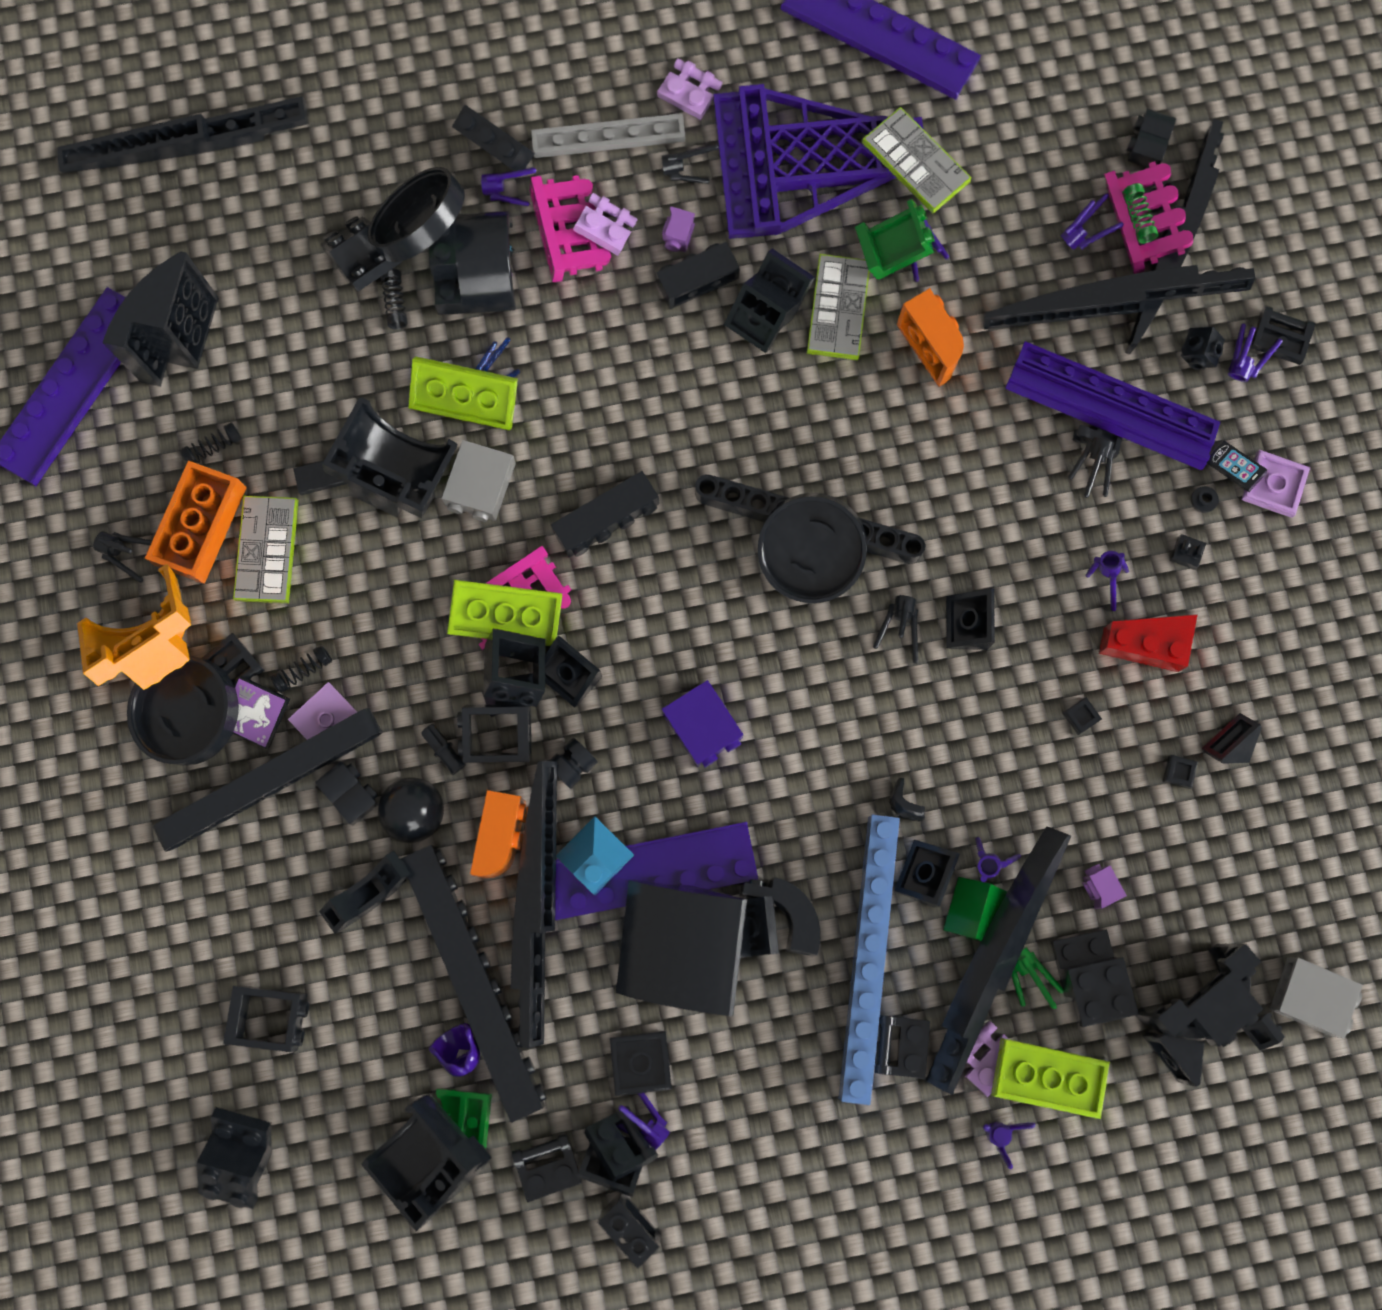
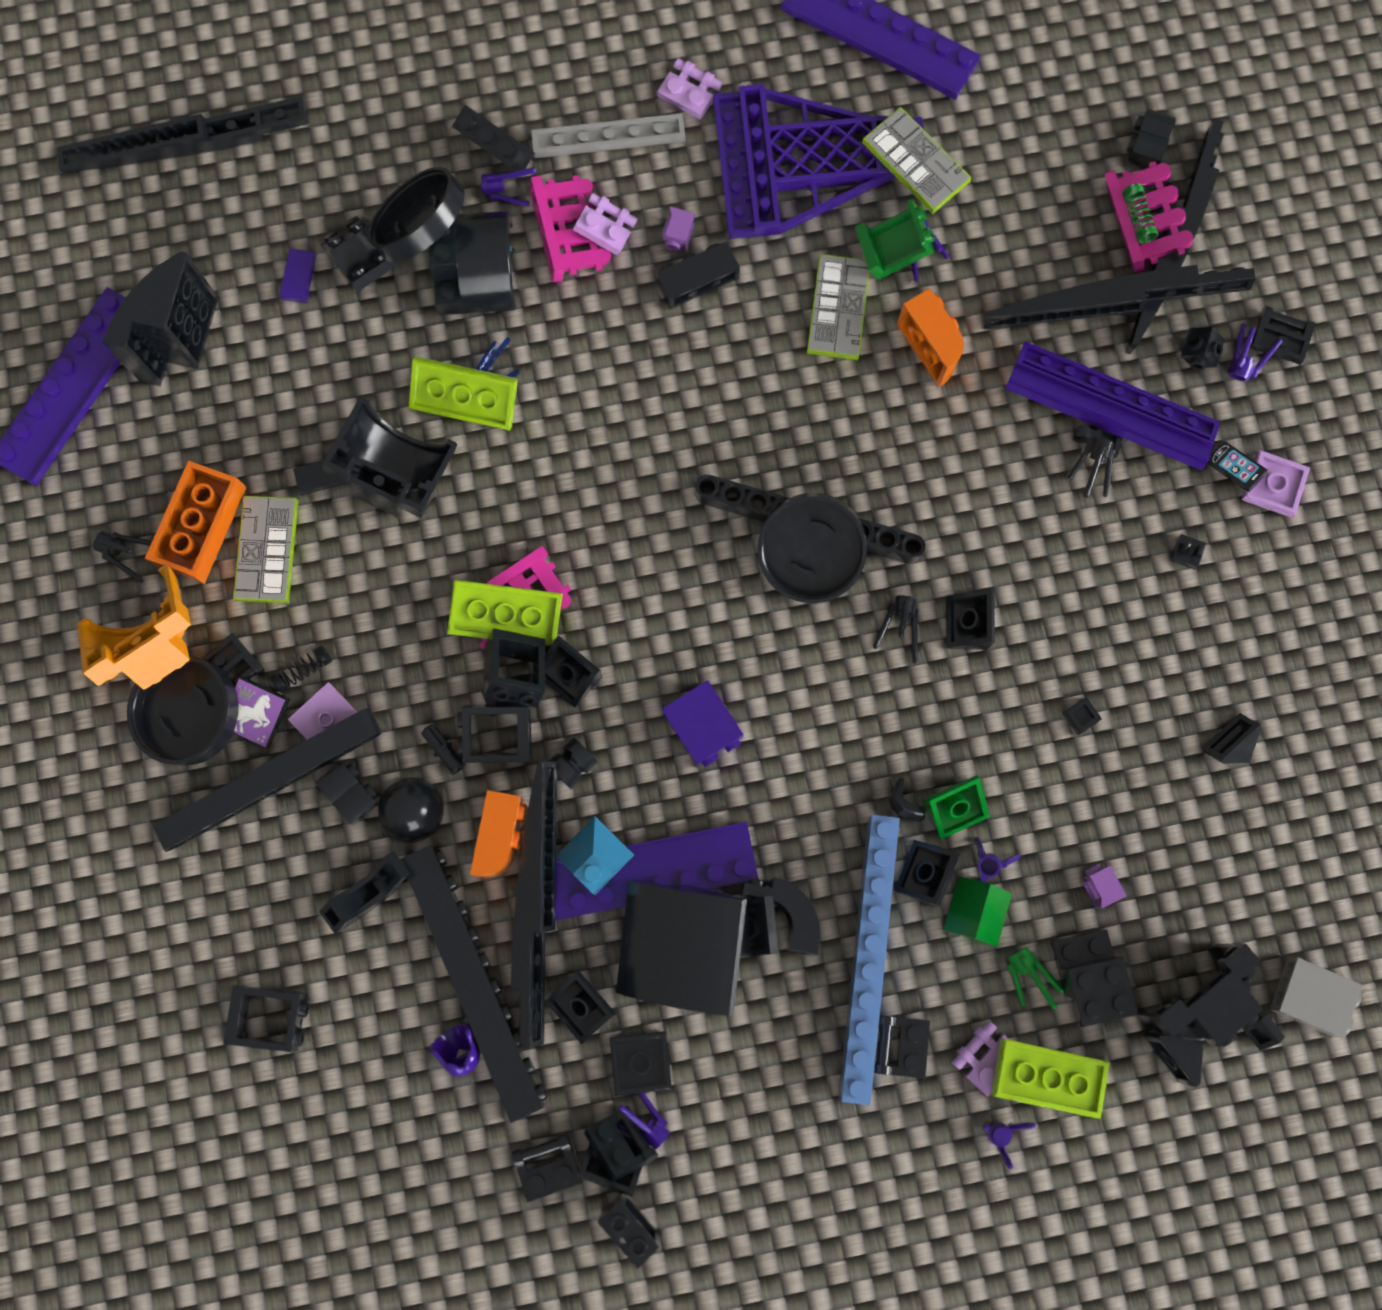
(232, 434): black piece -> none
(234, 1158): black bracket -> none
(298, 275): none -> dark purple tile
(397, 319): black piece -> none
(425, 1162): black piece -> none
(468, 1111): green wing -> none
(478, 481): light grey brick -> none
(580, 1007): none -> black slope
(606, 514): black brick -> none
(673, 164): black plant -> none
(769, 300): black bracket -> none
(957, 807): none -> green slope
(996, 958): black slope -> none
(1075, 233): dark purple plant -> none
(1109, 566): dark purple plant -> none
(1151, 641): red wedge -> none
(1180, 771): black tile -> none
(1199, 504): black plate -> none

